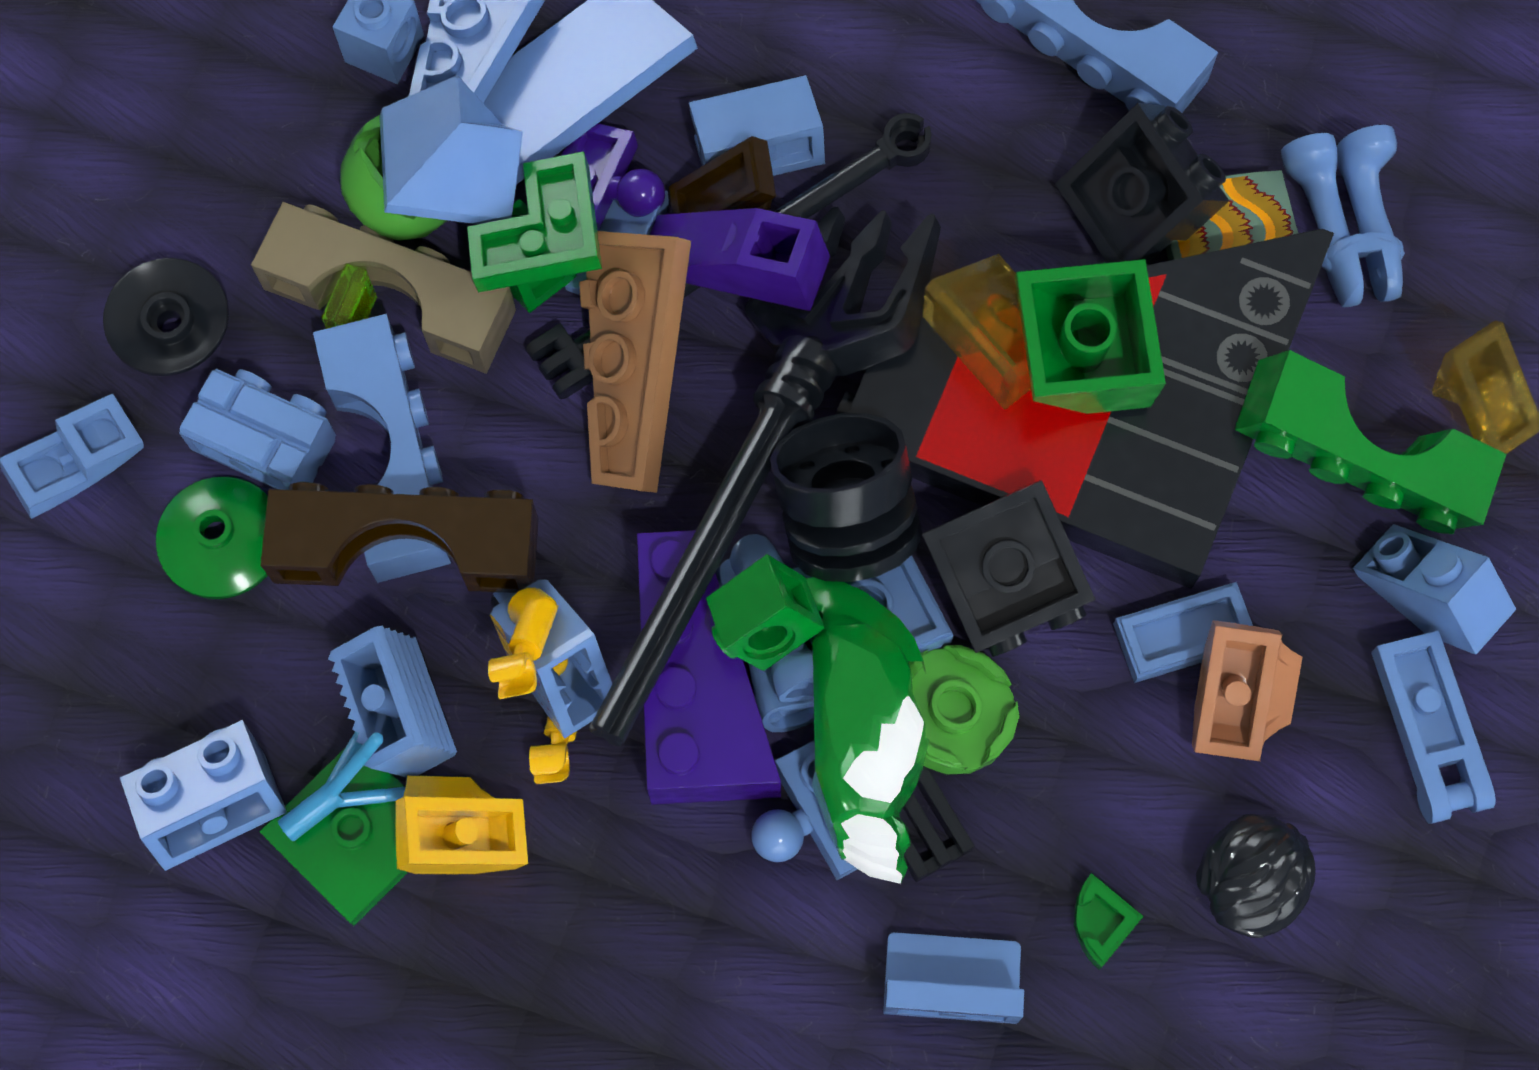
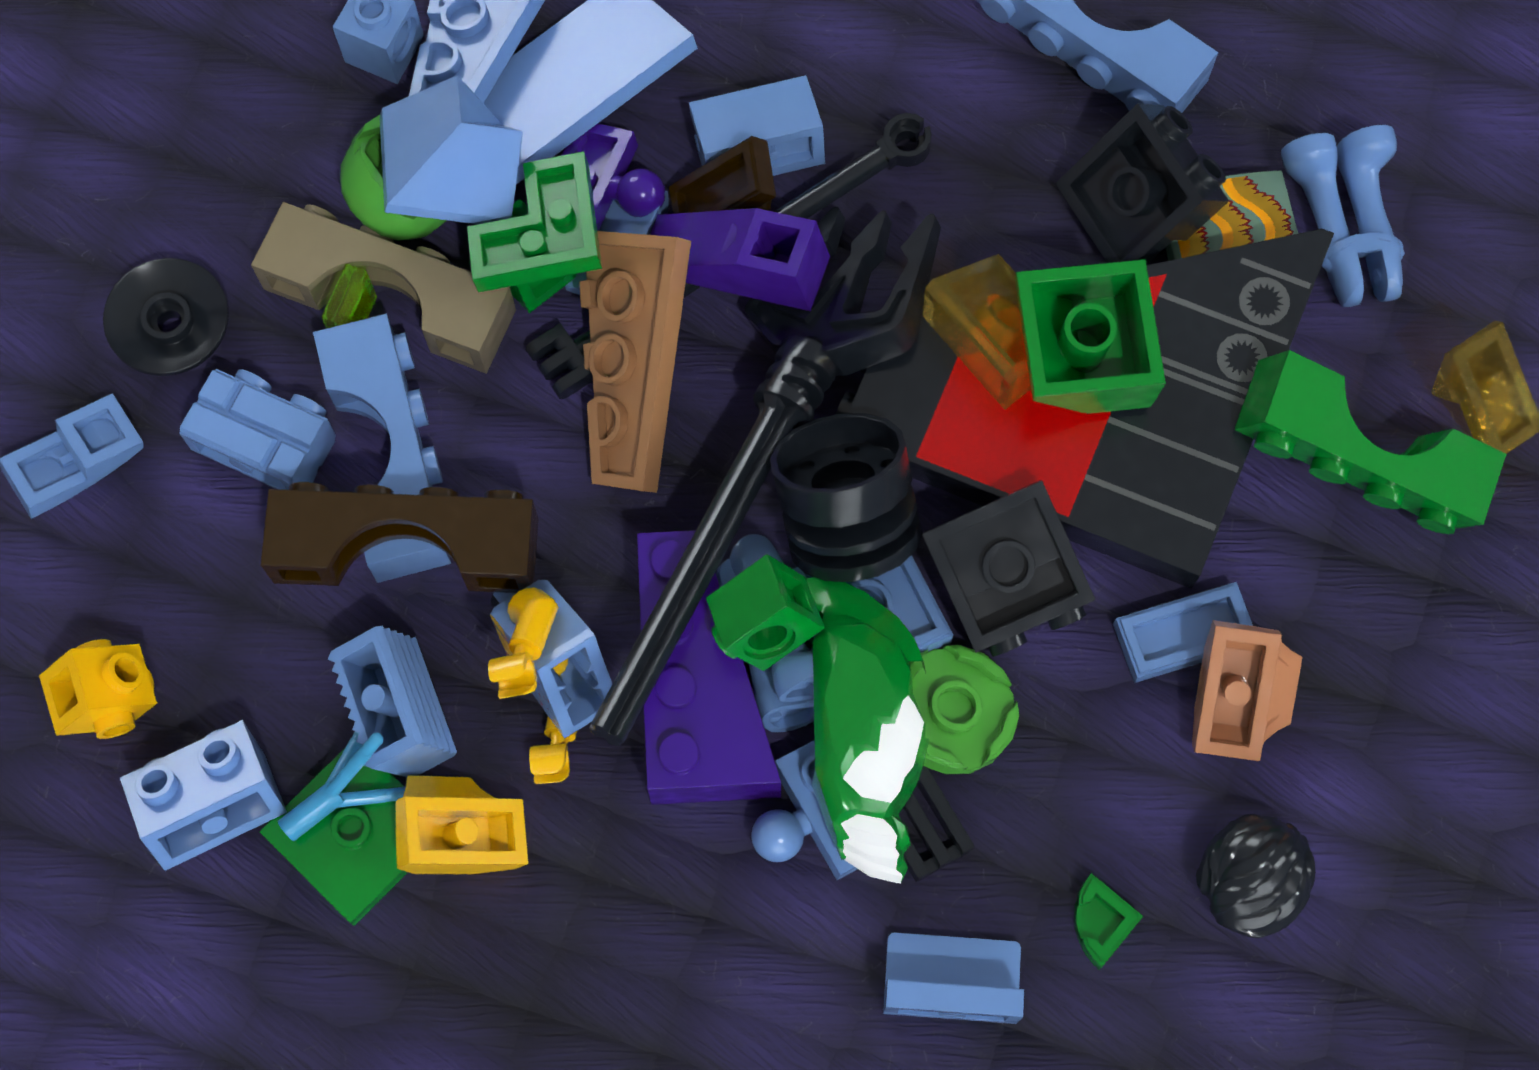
(98, 689): none -> yellow brick
(220, 565): green dish -> none
(1433, 726): medium blue plate -> none
(1438, 586): medium blue slope -> none

